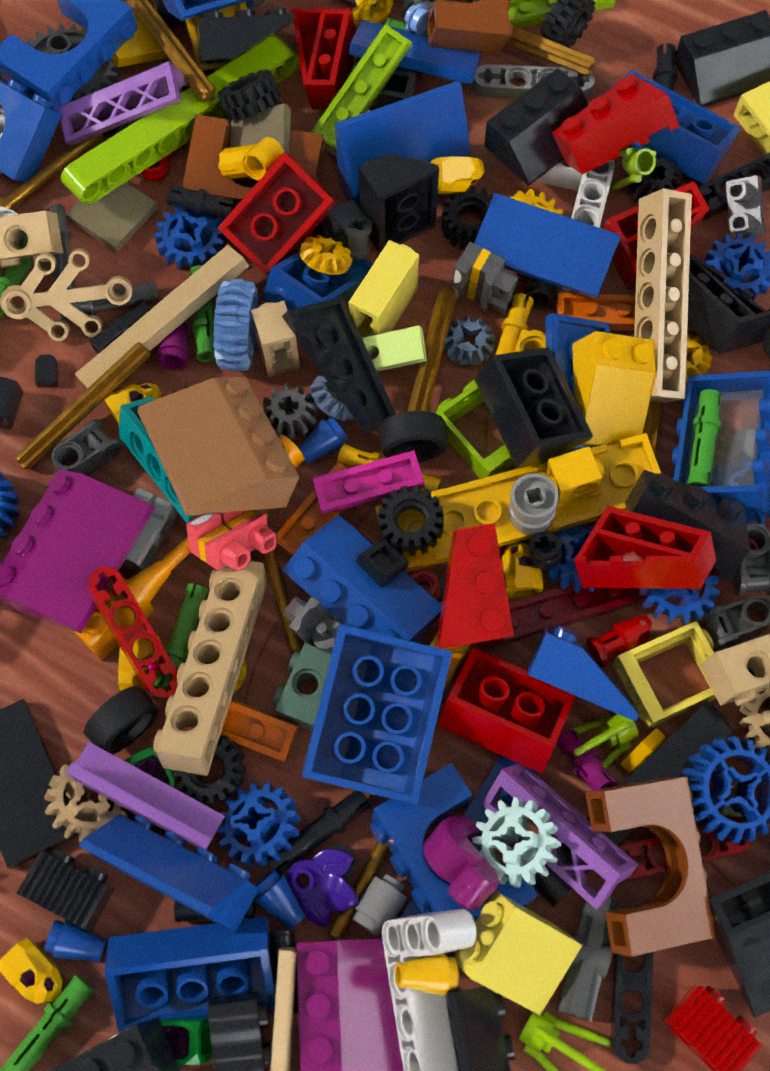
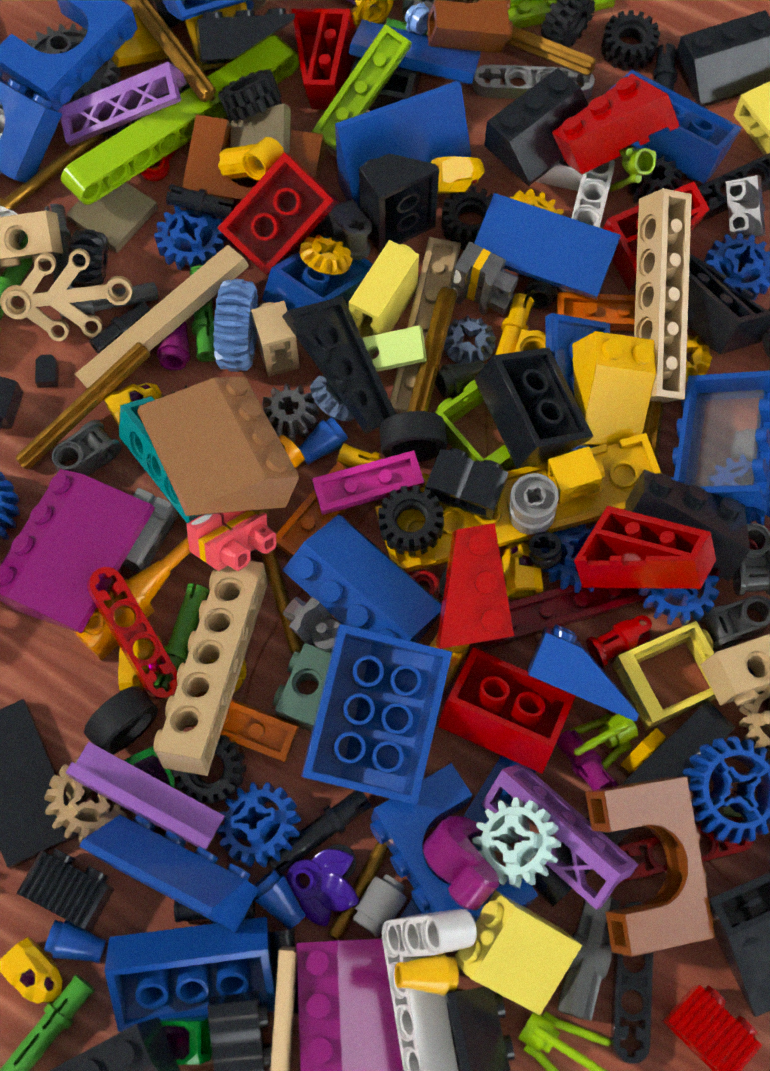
(97, 246): none -> black gear
(382, 562): black tile -> none
(435, 273): none -> tan tile
(455, 377): none -> pearl dark grey cone
(467, 483): none -> black brick
(634, 27): none -> black tyre
(706, 428): bright green pin -> none

